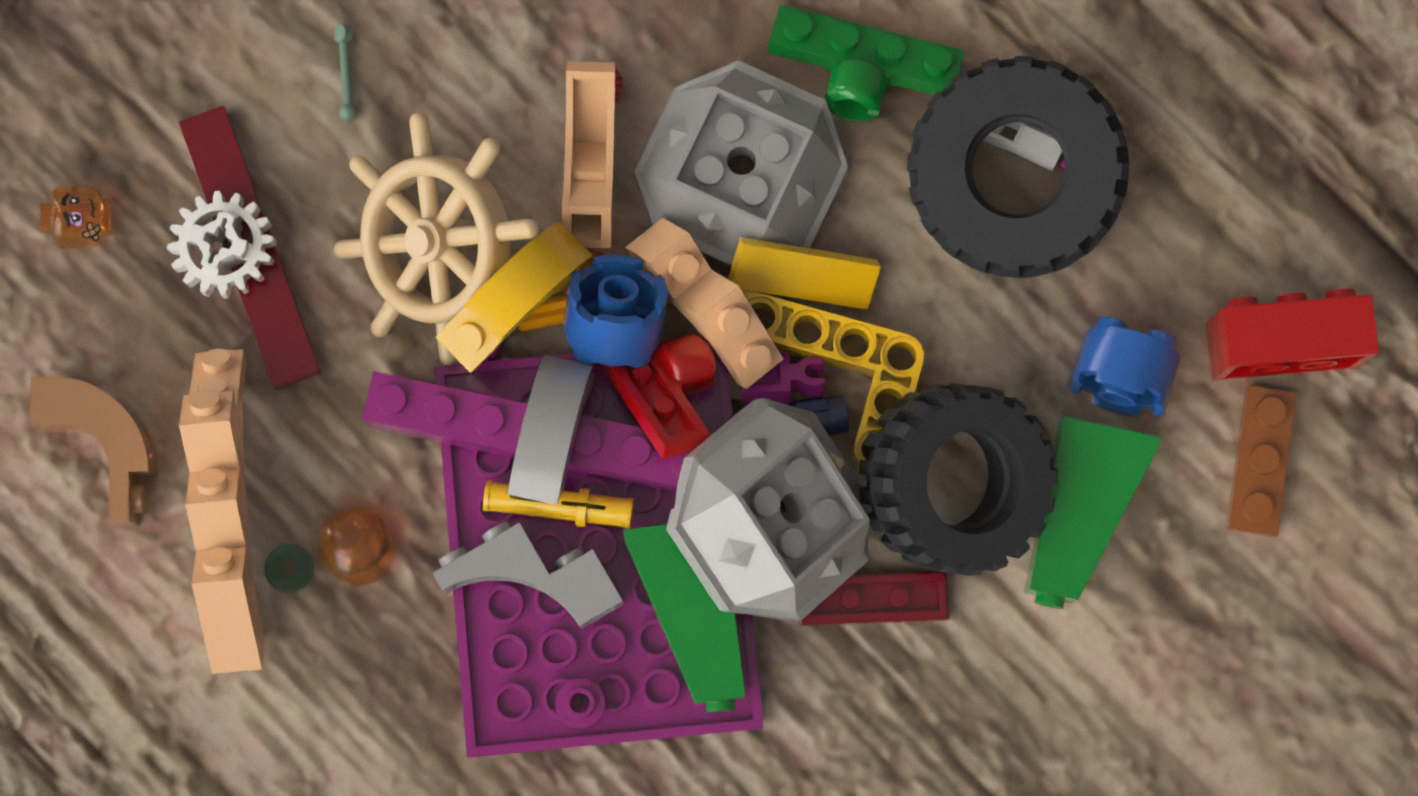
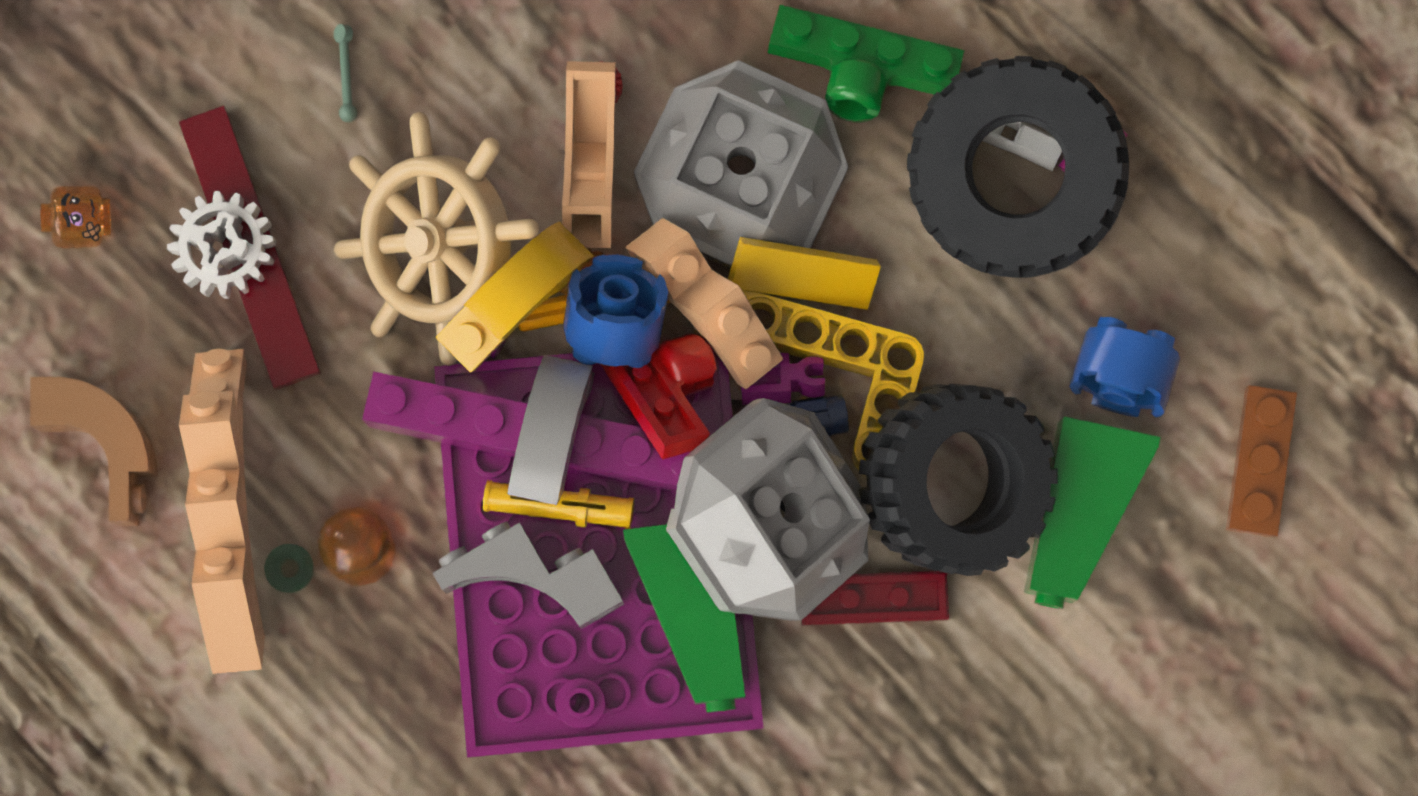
(1292, 335): red brick -> none

